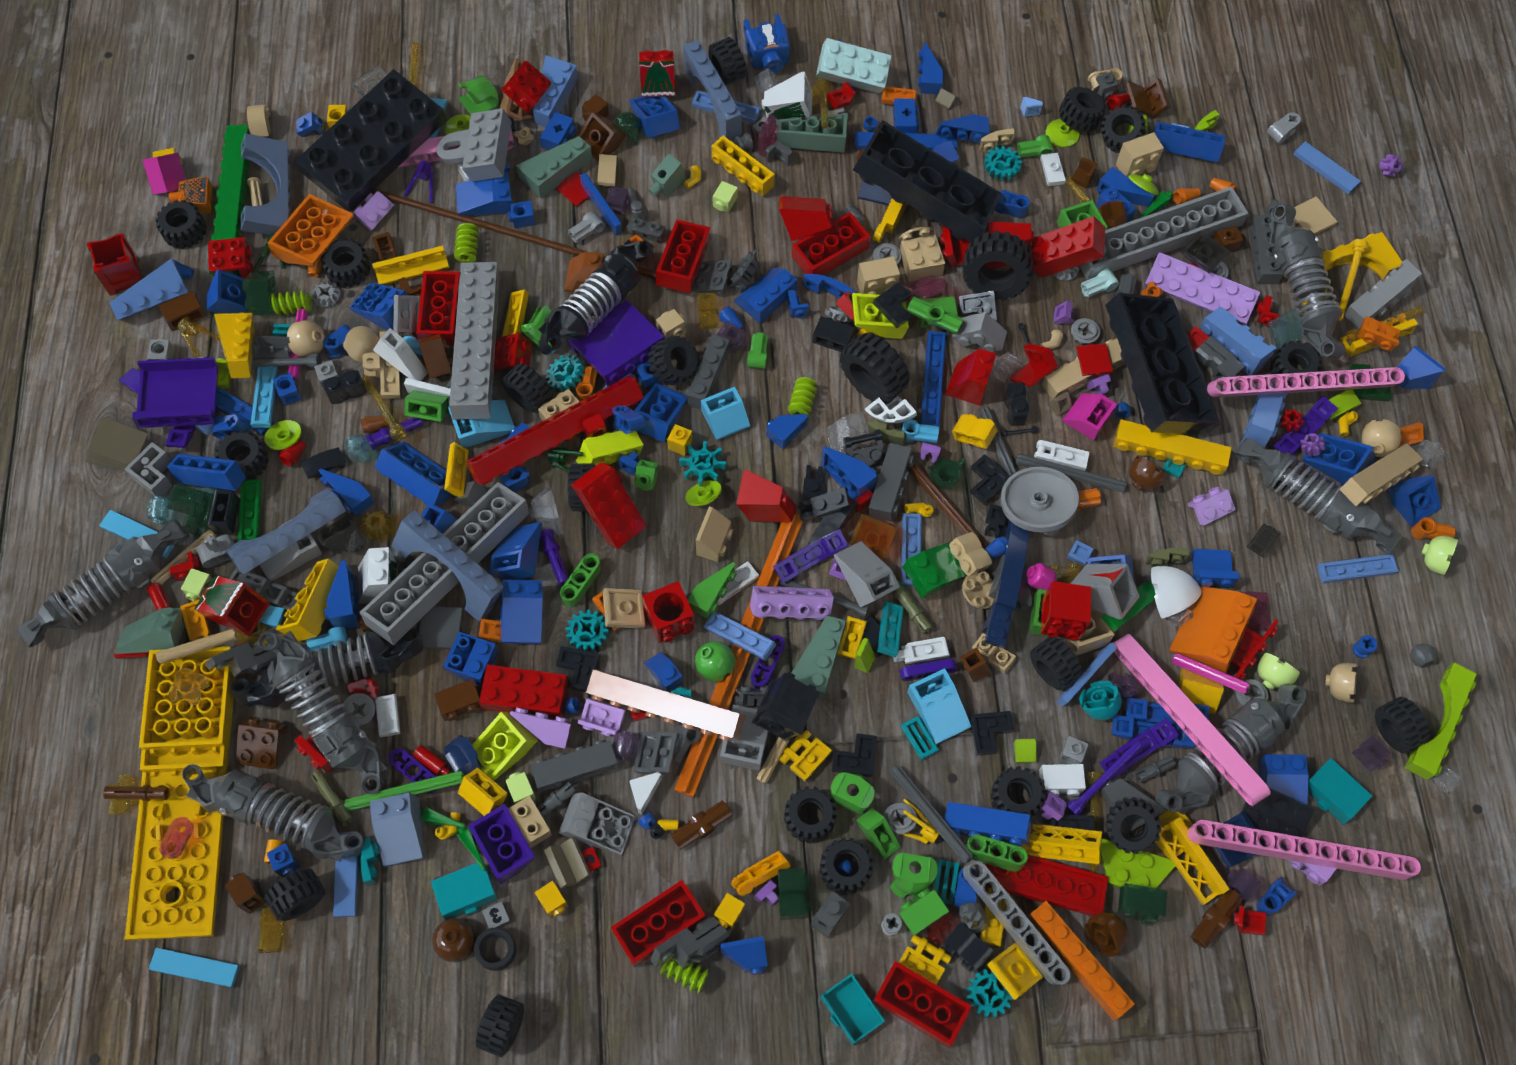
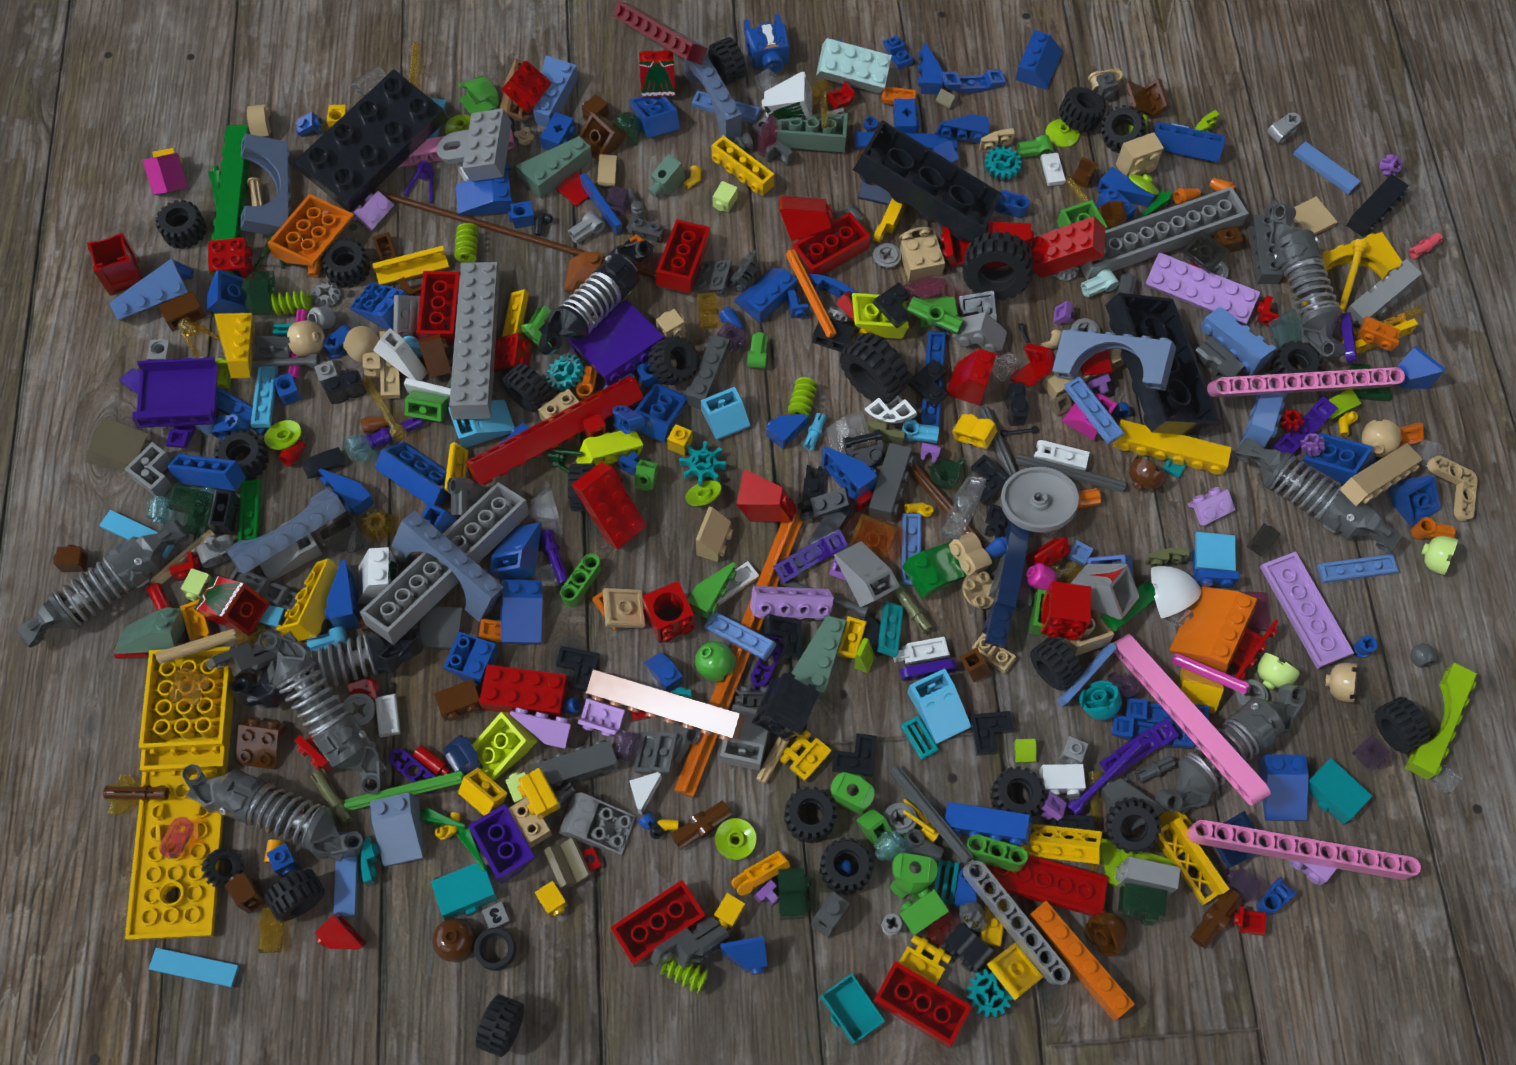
(71, 559): none -> reddish brown brick
(197, 191): torso -> none
(210, 866): none -> black tyre
(213, 175): none -> green piece
(322, 316): none -> light grey head
(339, 934): none -> red slope
(459, 490): none -> dark grey piece
(515, 485): blue brick -> none
(539, 794): none -> yellow brick
(540, 222): none -> black arm
(589, 622): teal gear -> none
(660, 32): none -> dark red brick
(735, 828): none -> lime dish
(790, 633): none -> black plate
(811, 294): none -> orange axle
(814, 431): none -> medium azure pin
(877, 276): tan brick -> none
(889, 845): none -> clear light blue head
(896, 48): none -> blue slope
(918, 845): none -> dark grey piece
(926, 383): none -> black plate
(964, 507): none -> clear slope
(973, 83): none -> blue slope
(1031, 107): light blue slope -> none
(1039, 60): none -> blue slope
(1049, 552): none -> red bracket
(1079, 346): none -> sand blue arch
(1093, 410): none -> medium blue tile
(1118, 100): red cone -> none
(1148, 874): none -> light grey brick
(1152, 287): orange plate -> none
(1196, 338): red bracket -> none
(1215, 552): none -> medium azure tile
(1280, 814): black plate -> none
(1306, 610): none -> lavender plate
(1348, 337): none -> dark purple beam
(1377, 206): none -> black brick
(1425, 245): none -> coral pin
(1464, 480): none -> tan beam

